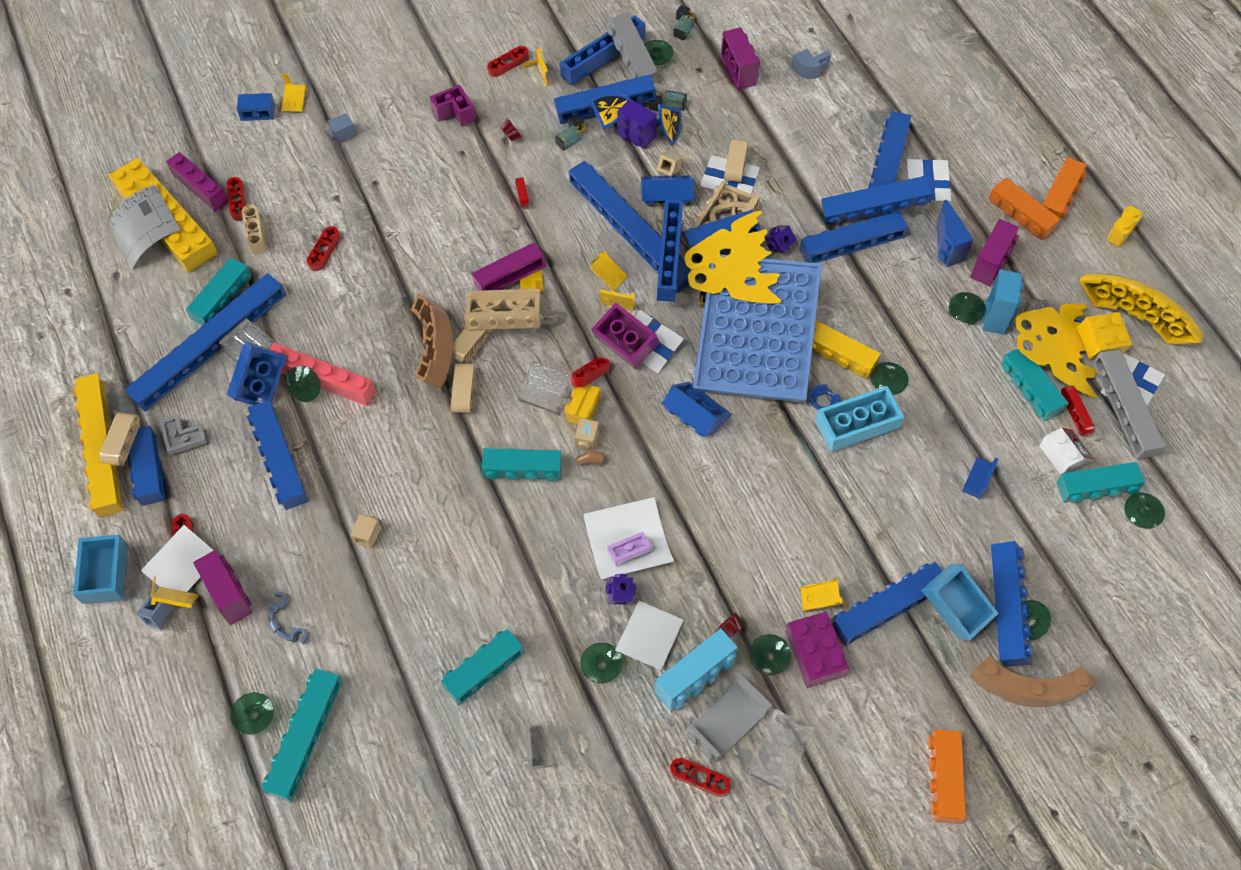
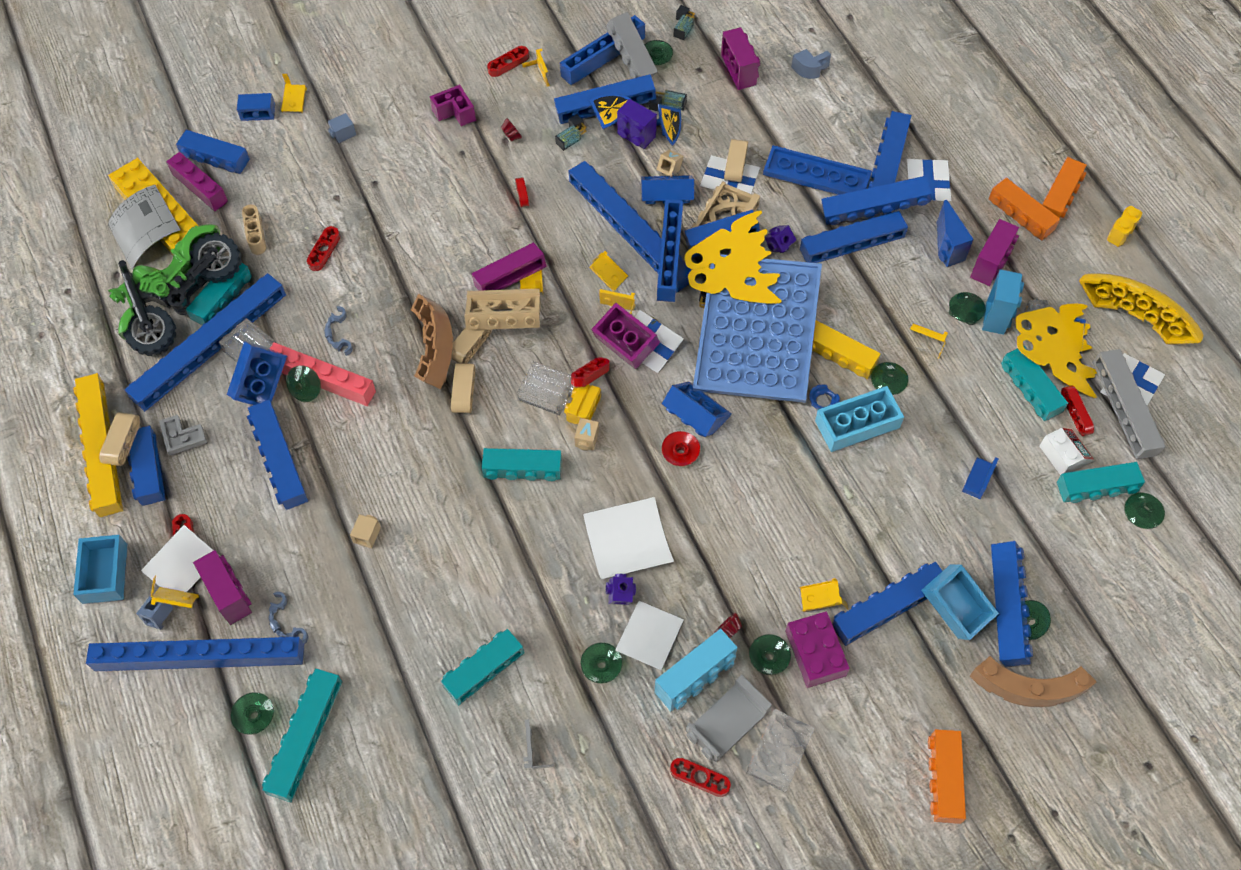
(194, 263): none -> piece
(195, 654): none -> blue brick
(213, 151): none -> blue brick
(233, 193): red beam -> none
(328, 332): none -> sand blue piece
(591, 456): medium nougat arm -> none
(629, 548): lavender plate -> none
(680, 441): none -> red dish
(815, 171): none -> blue plate
(930, 333): none -> yellow piece
(1103, 334): yellow brick -> none

